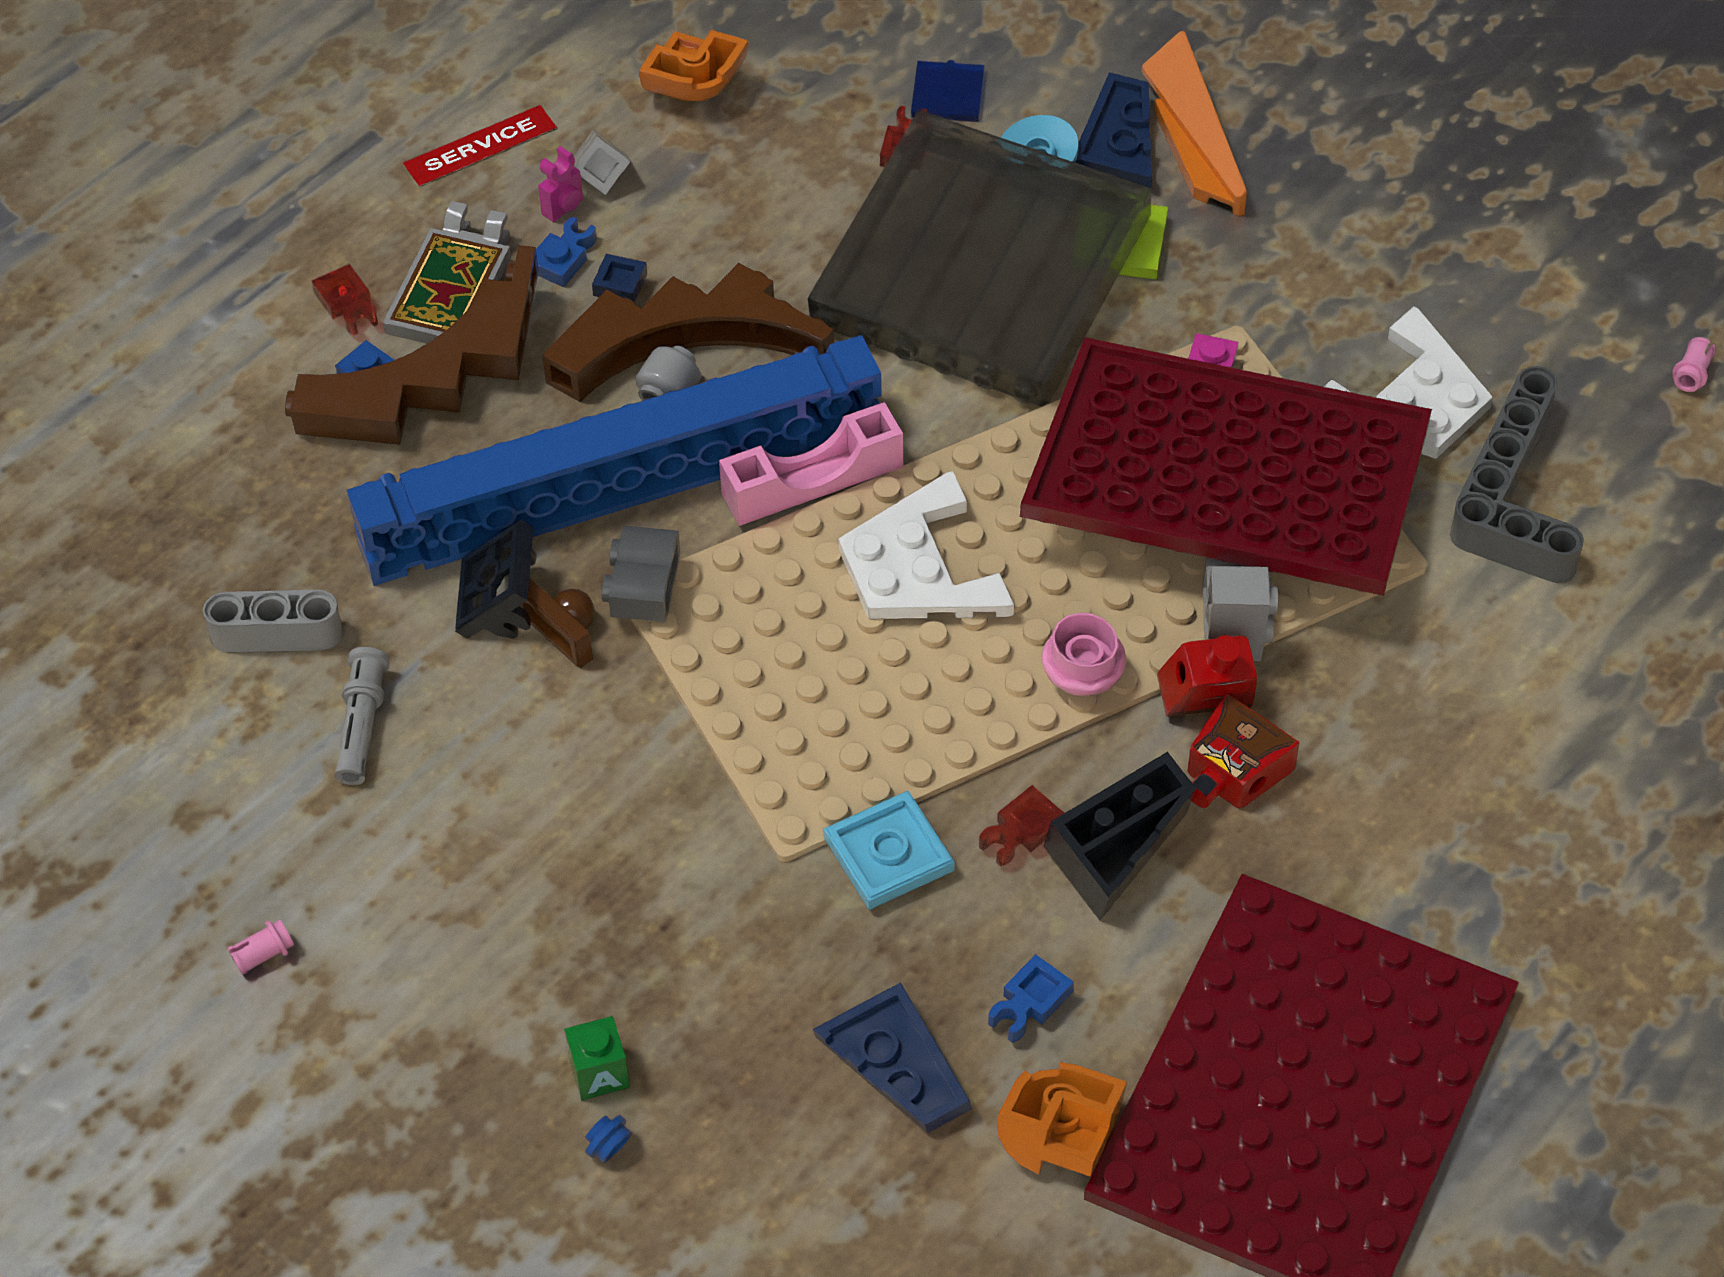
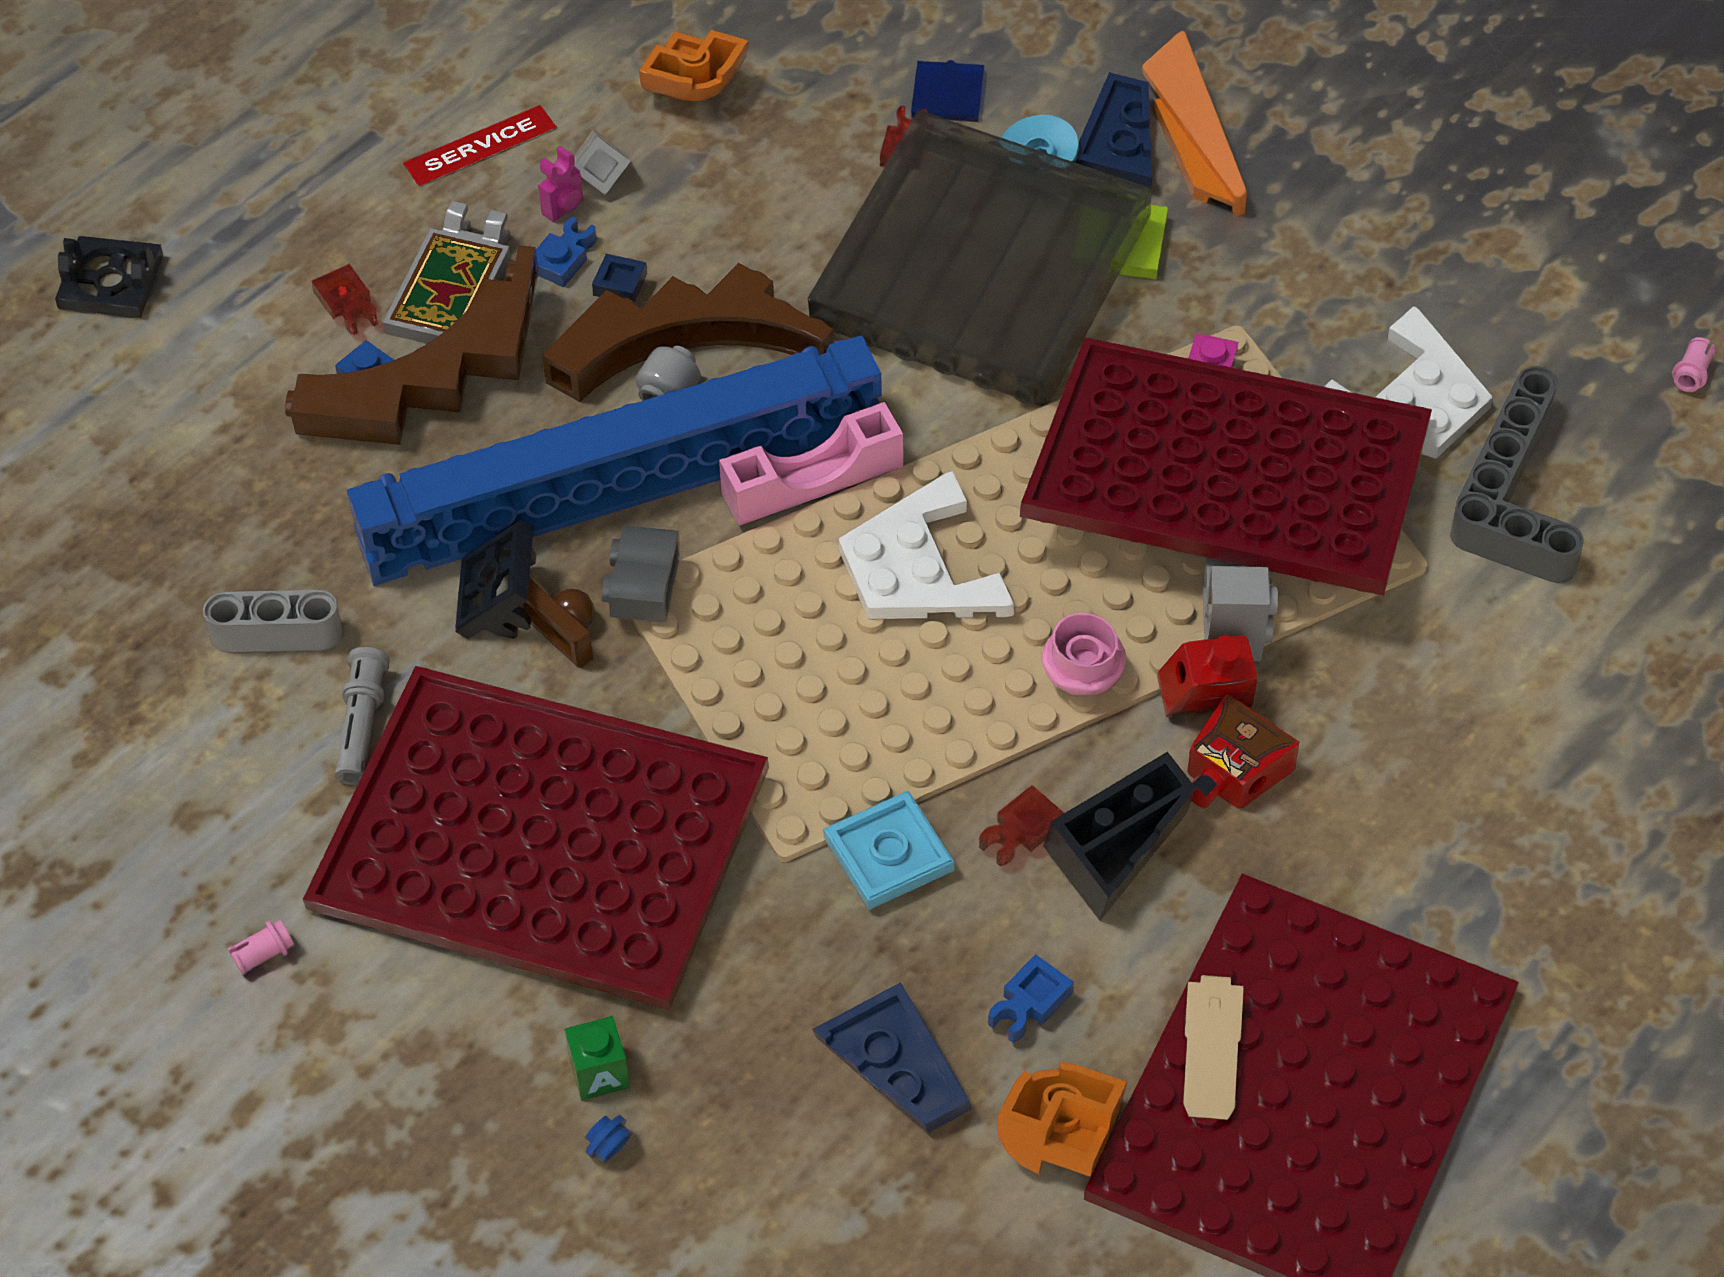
(140, 281): none -> black piece
(539, 836): none -> dark red plate
(1212, 1046): none -> tan piece

